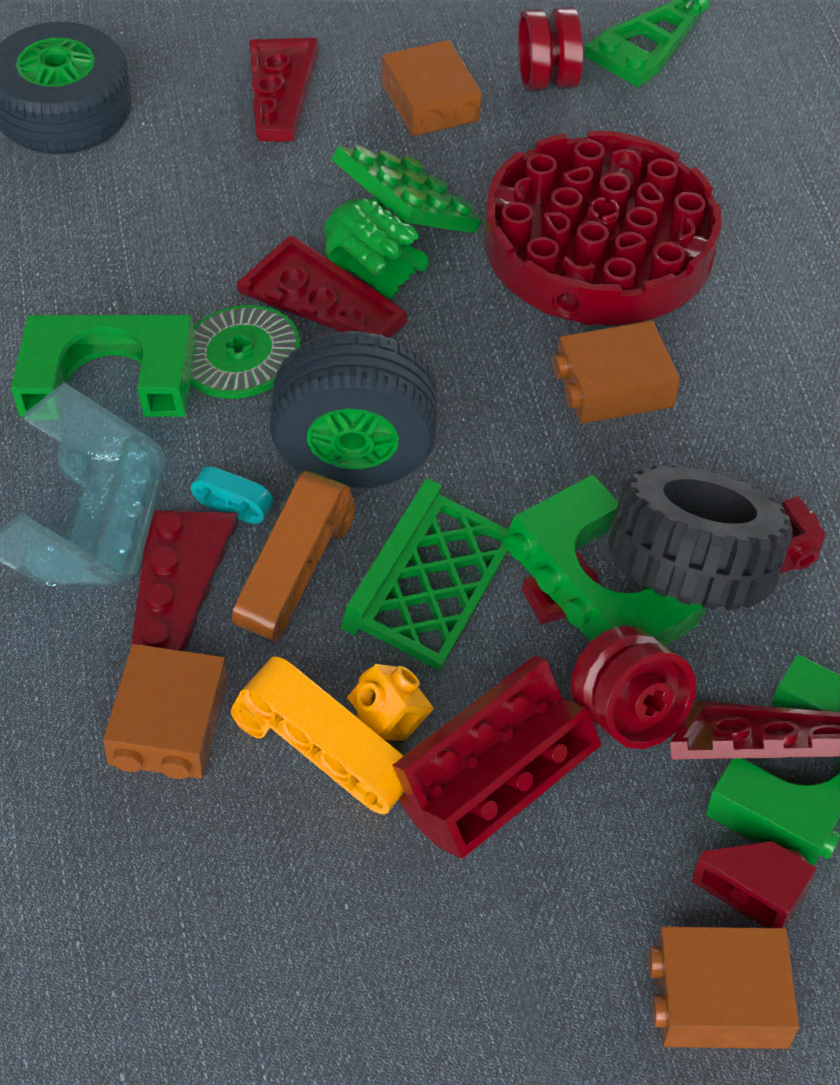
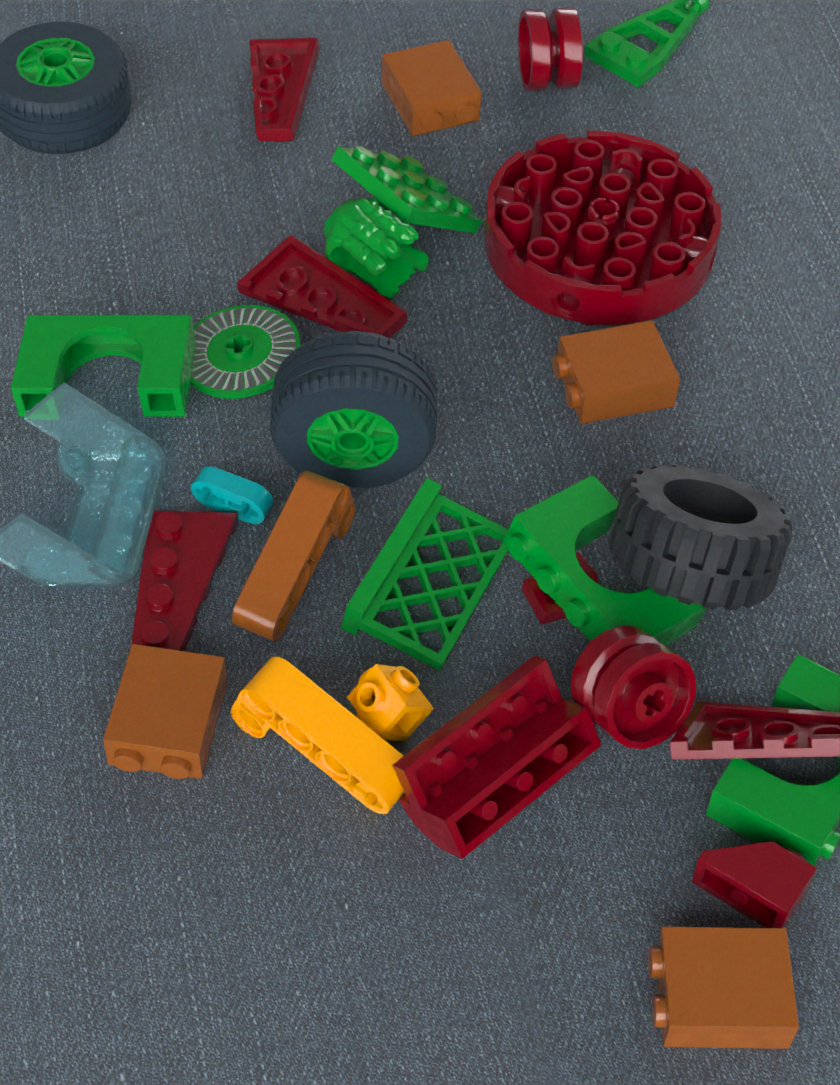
(806, 537): dark red bracket -> none

